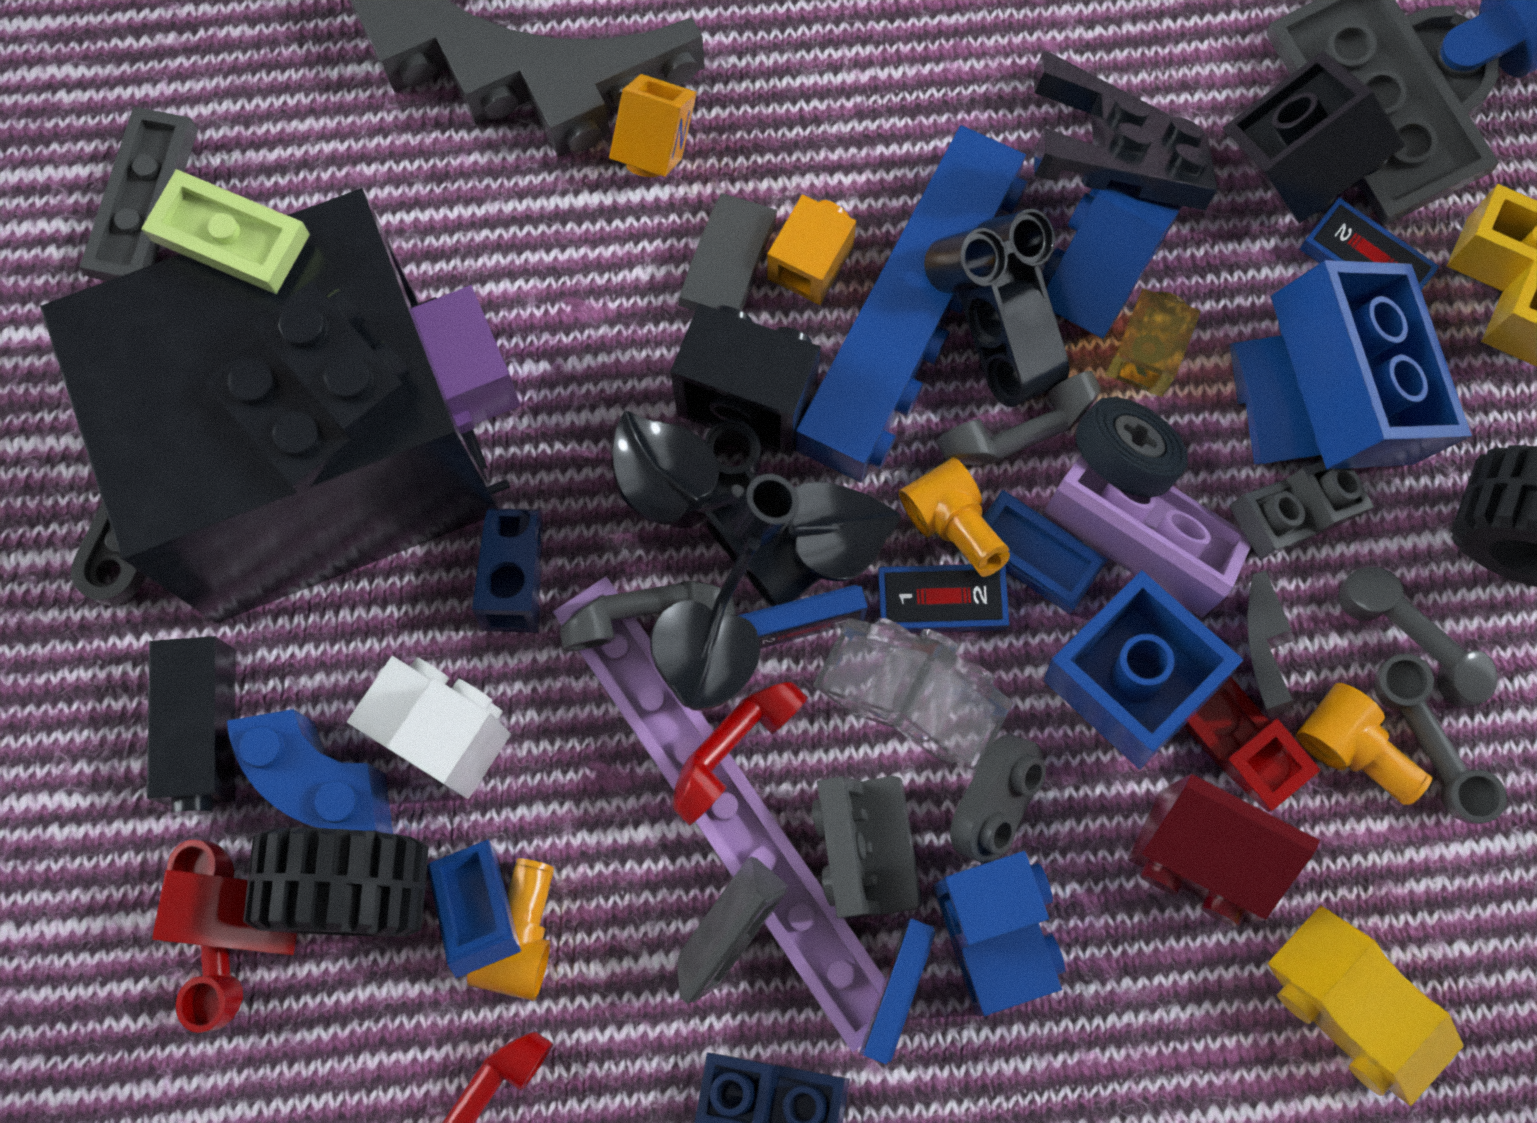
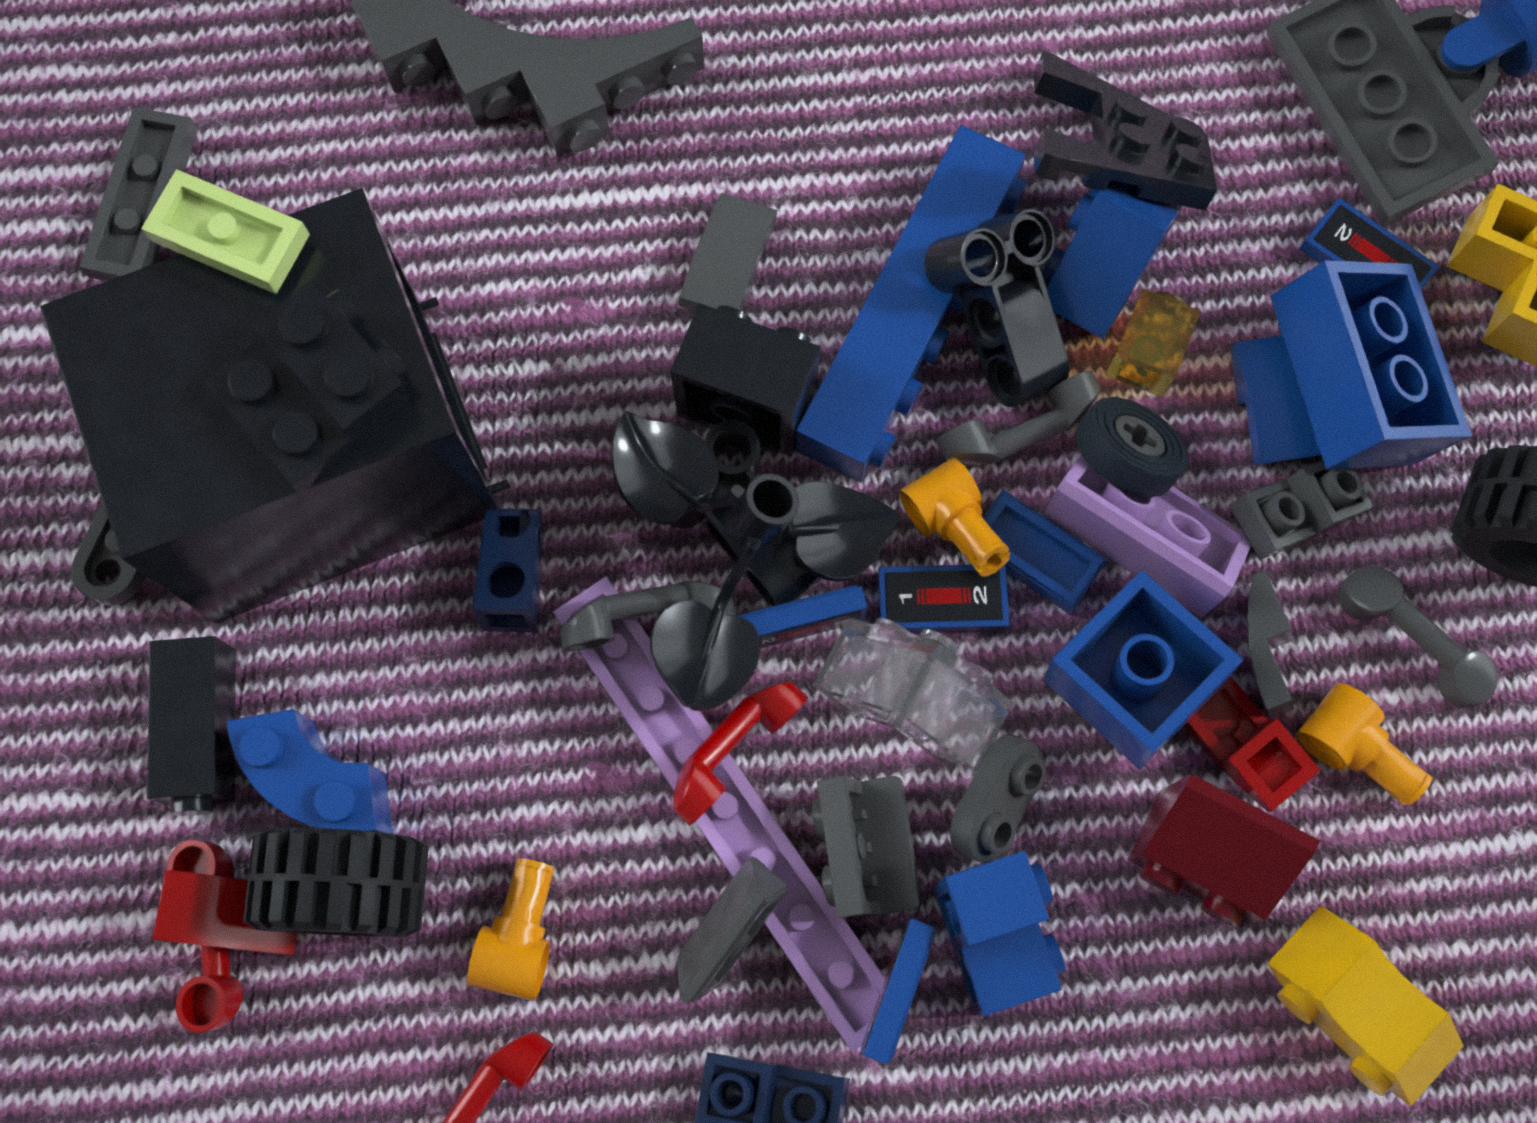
(434, 727): white brick -> none
(466, 358): medium lavender plate -> none
(472, 909): blue tile -> none
(652, 126): light orange brick -> none
(811, 248): light orange brick -> none
(1314, 136): black slope -> none
(1467, 795): dark grey bar -> none

